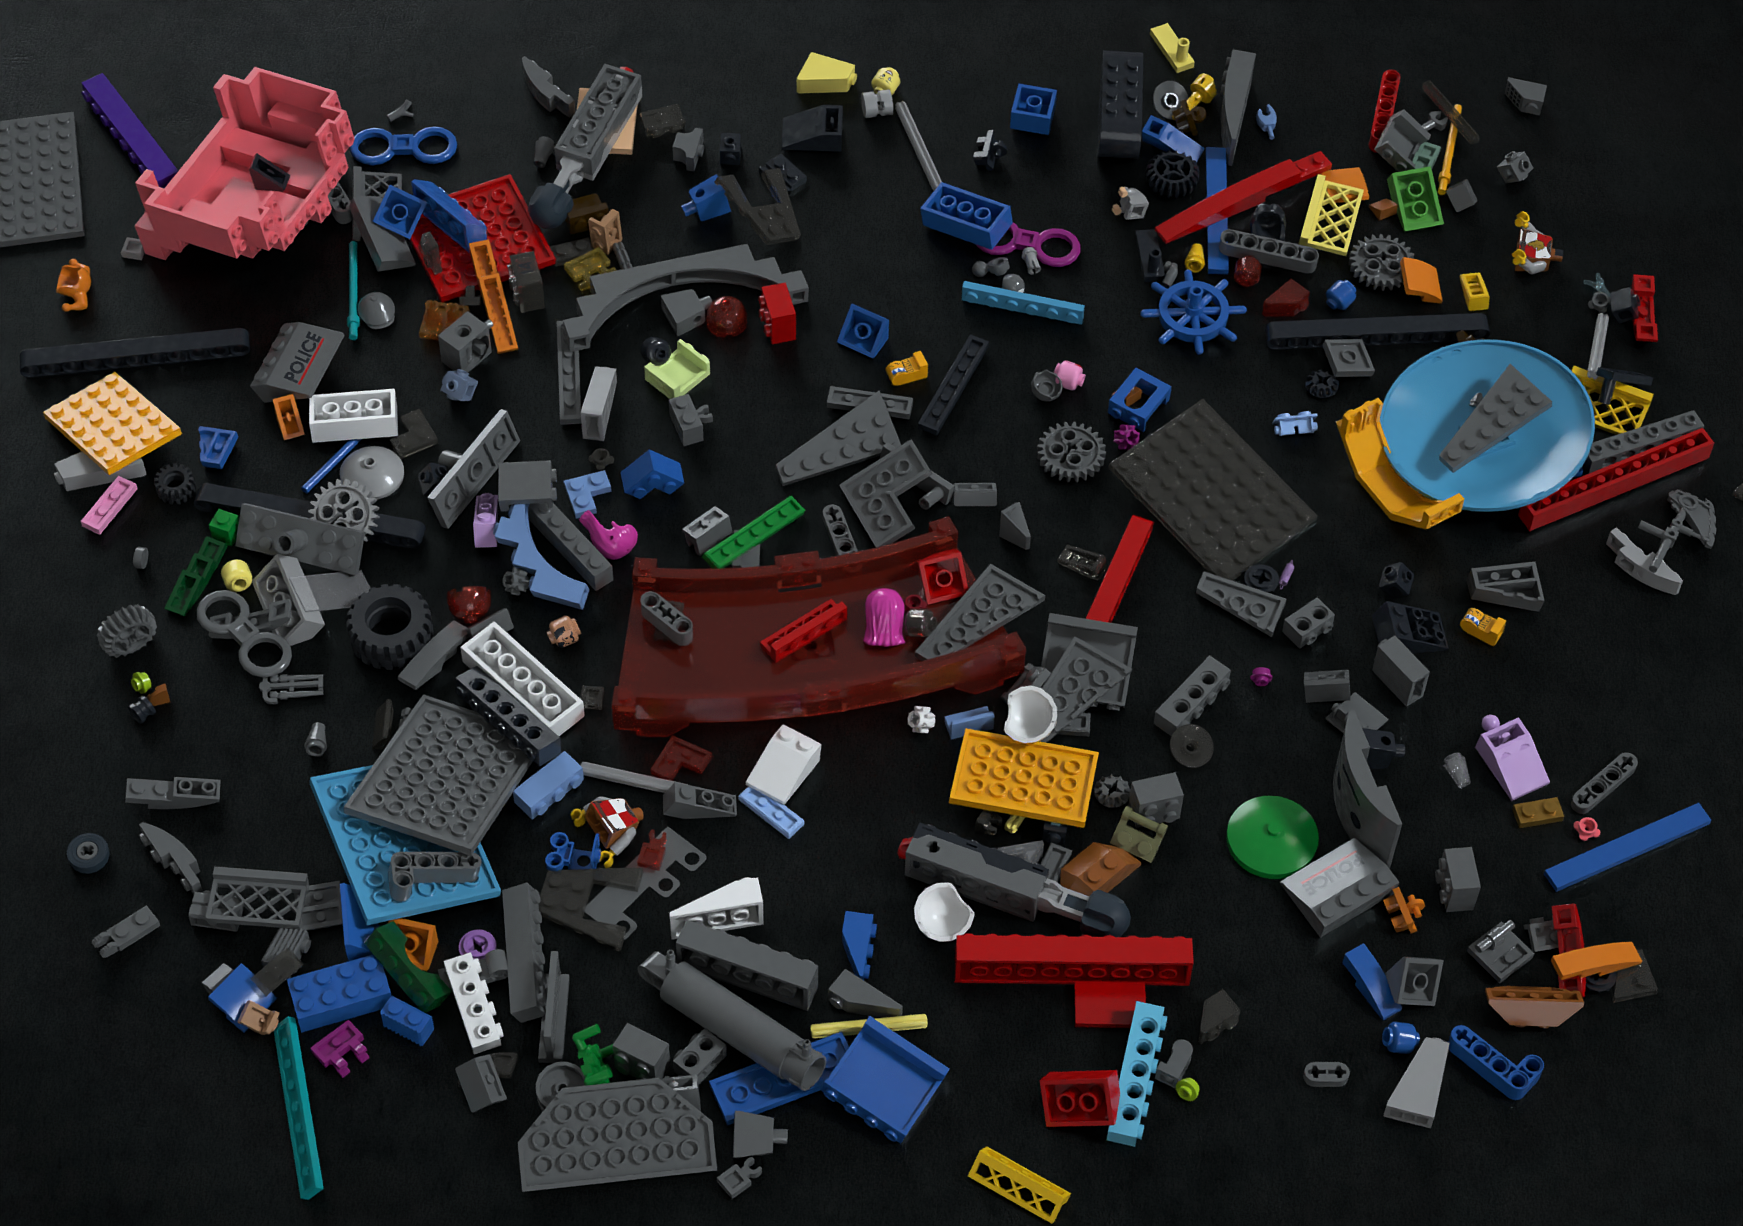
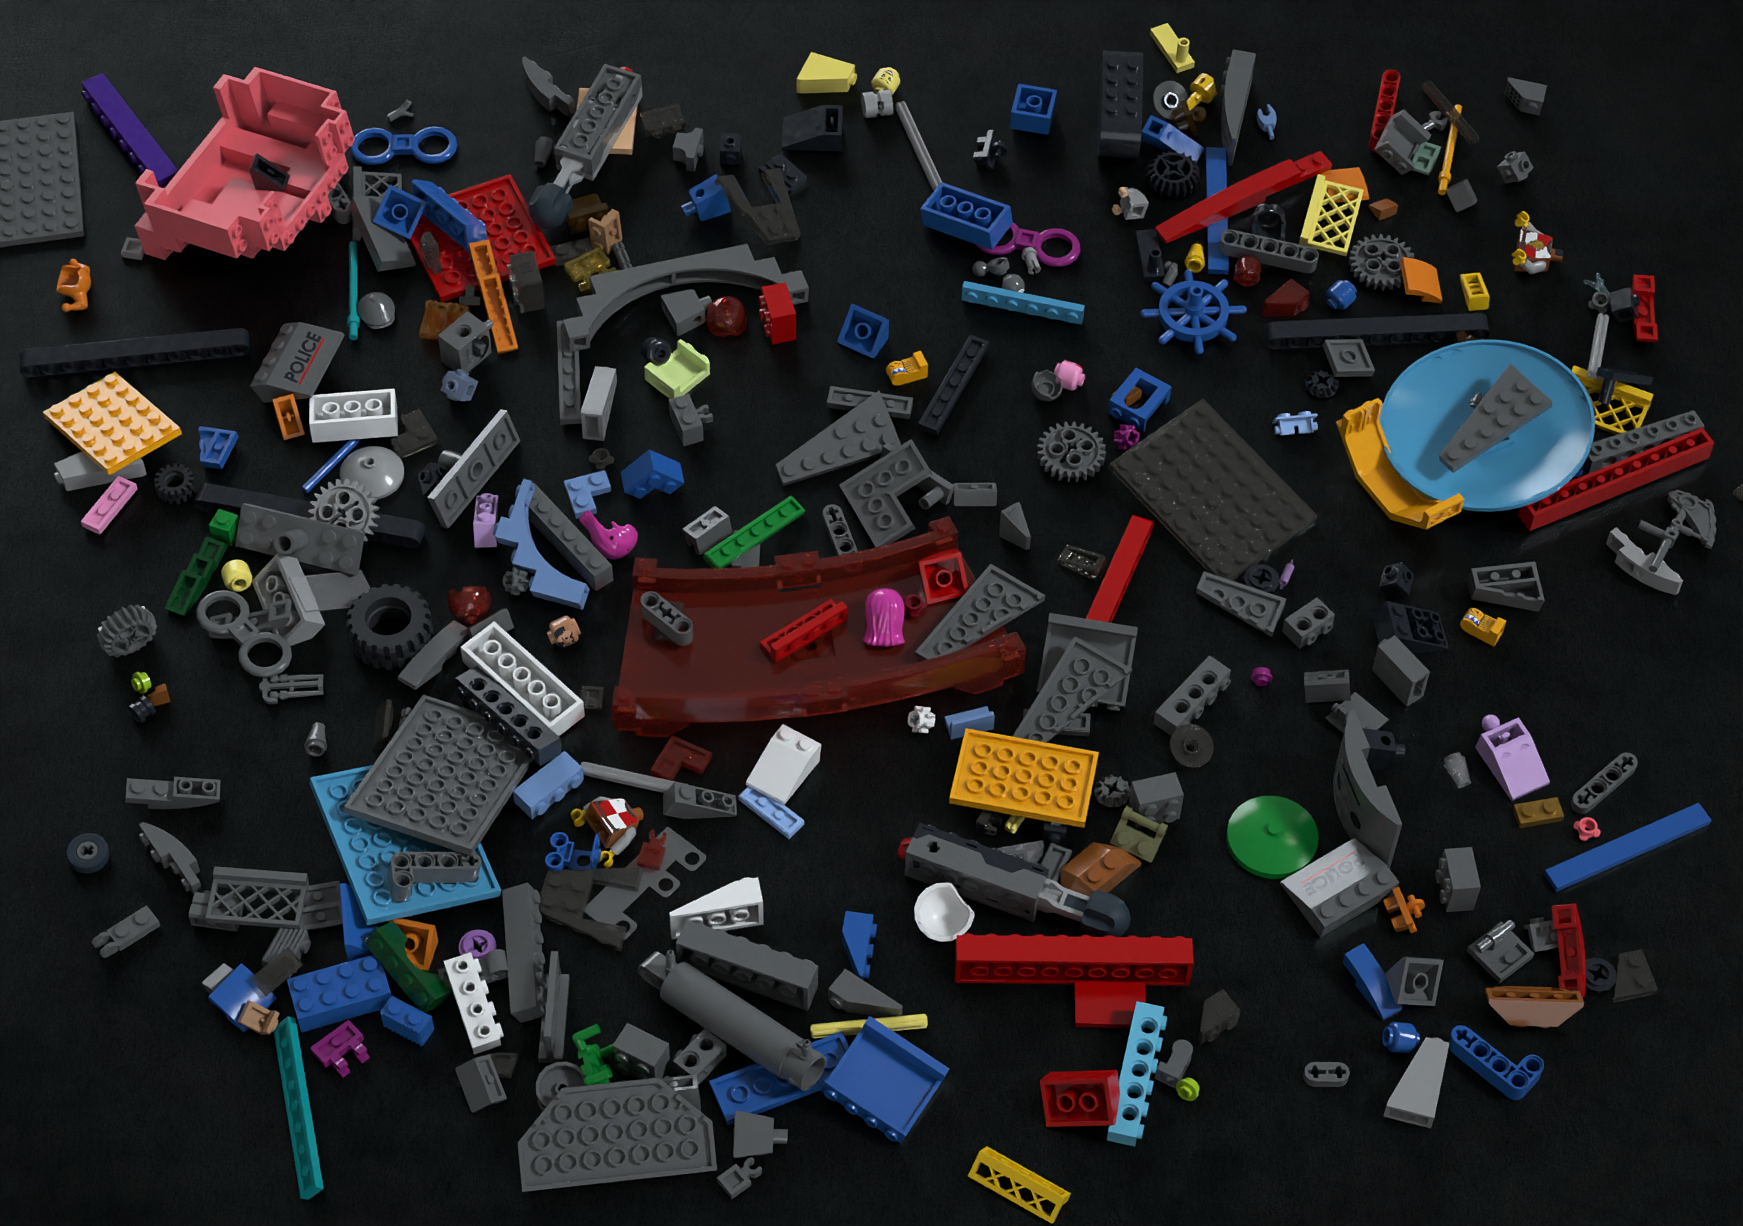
(140, 557): dark grey tile -> none
(526, 483): dark grey panel -> none
(919, 622): clear smoke head -> none
(1030, 677): dark grey plate -> none
(1030, 714): white cylinder -> none
(1416, 198): bright green slope -> none
(1596, 959): orange slope -> none

